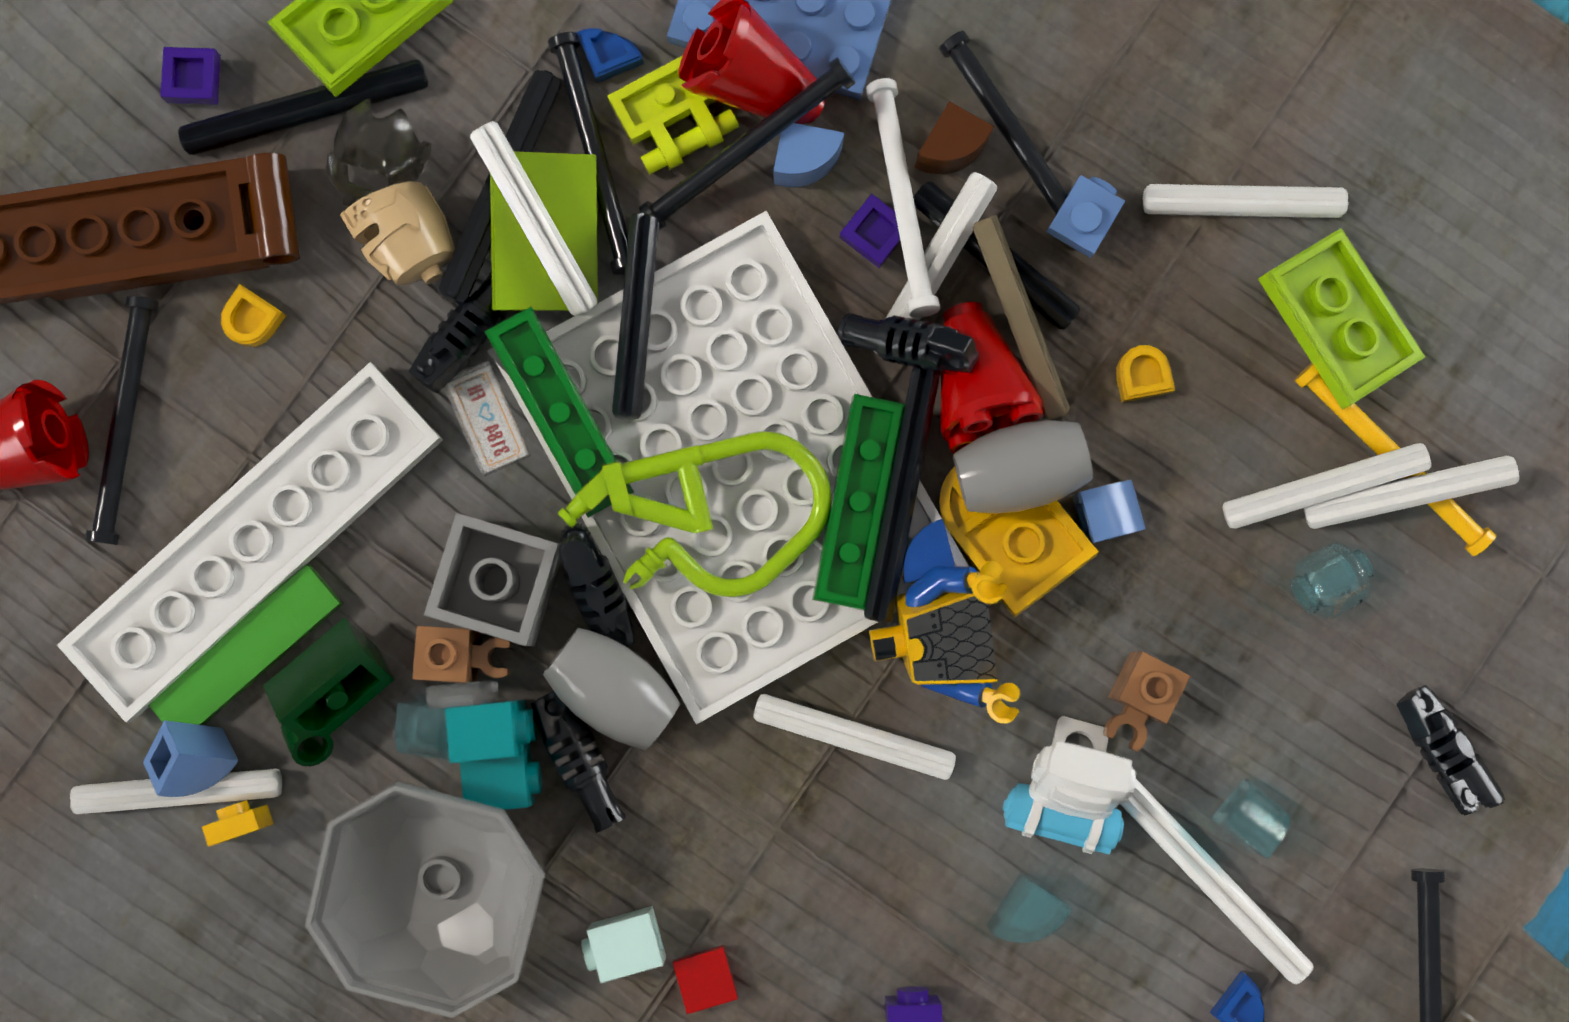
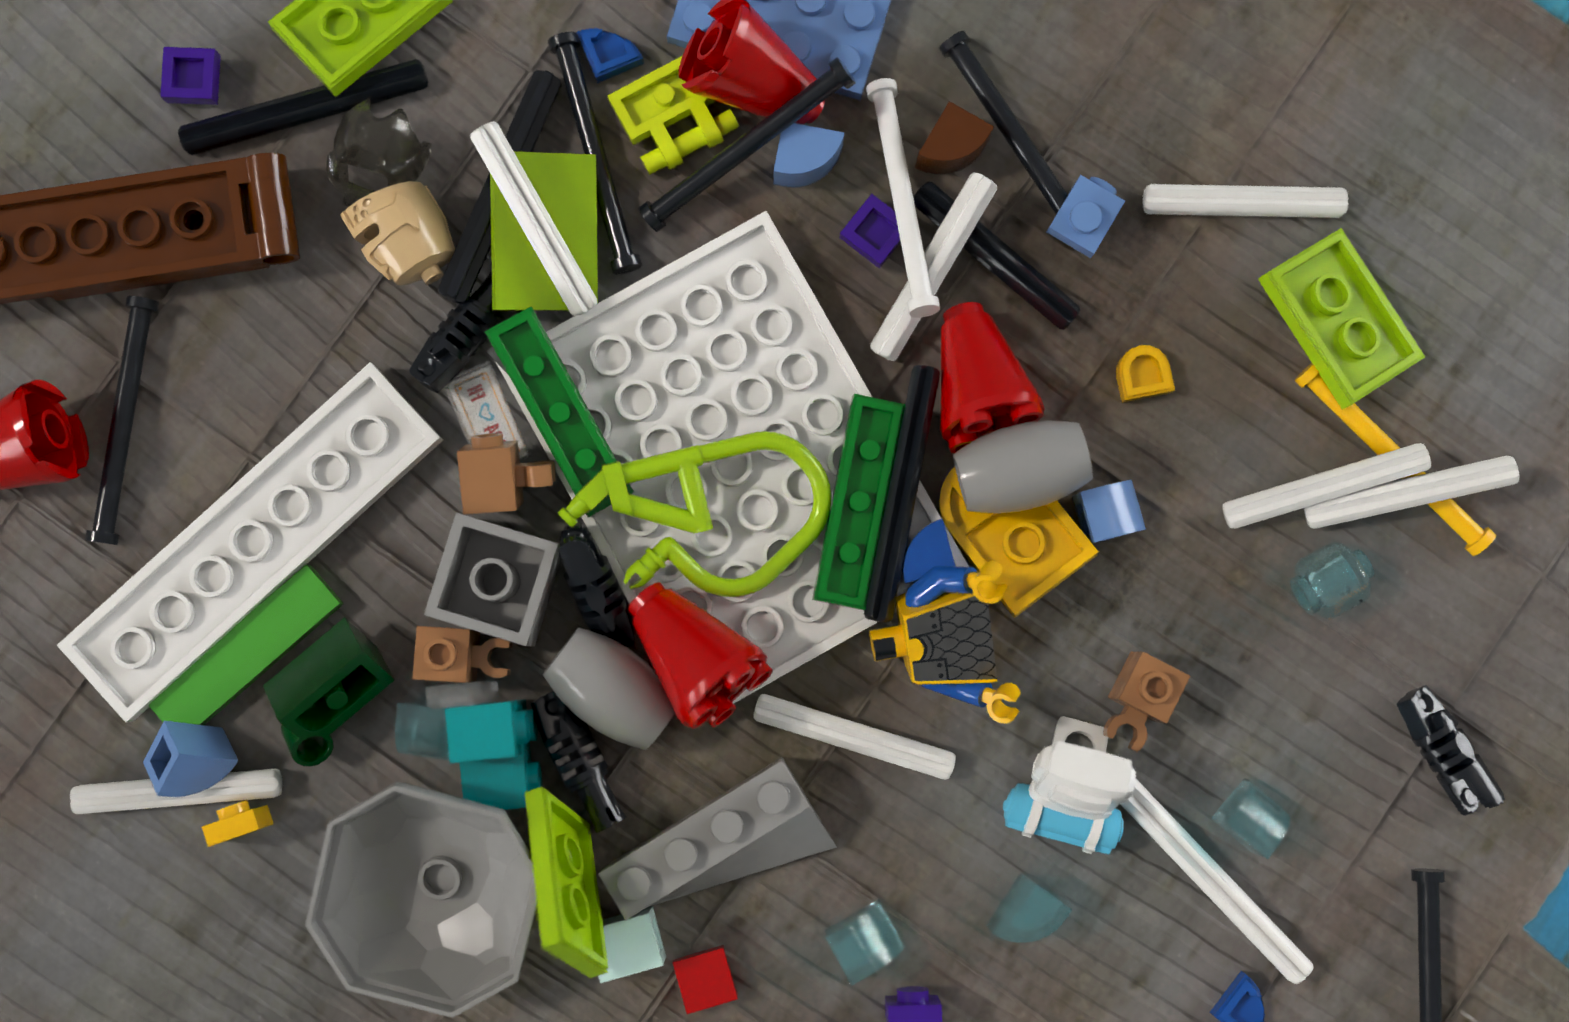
(249, 318): yellow tile -> none
(494, 476): none -> medium nougat brick
(565, 884): none -> lime tile
(635, 316): black axle -> none
(696, 656): none -> red cone
(730, 837): none -> light grey wedge
(864, 942): none -> clear light blue brick
(910, 342): black hinge -> none
(1021, 316): dark tan tile -> none

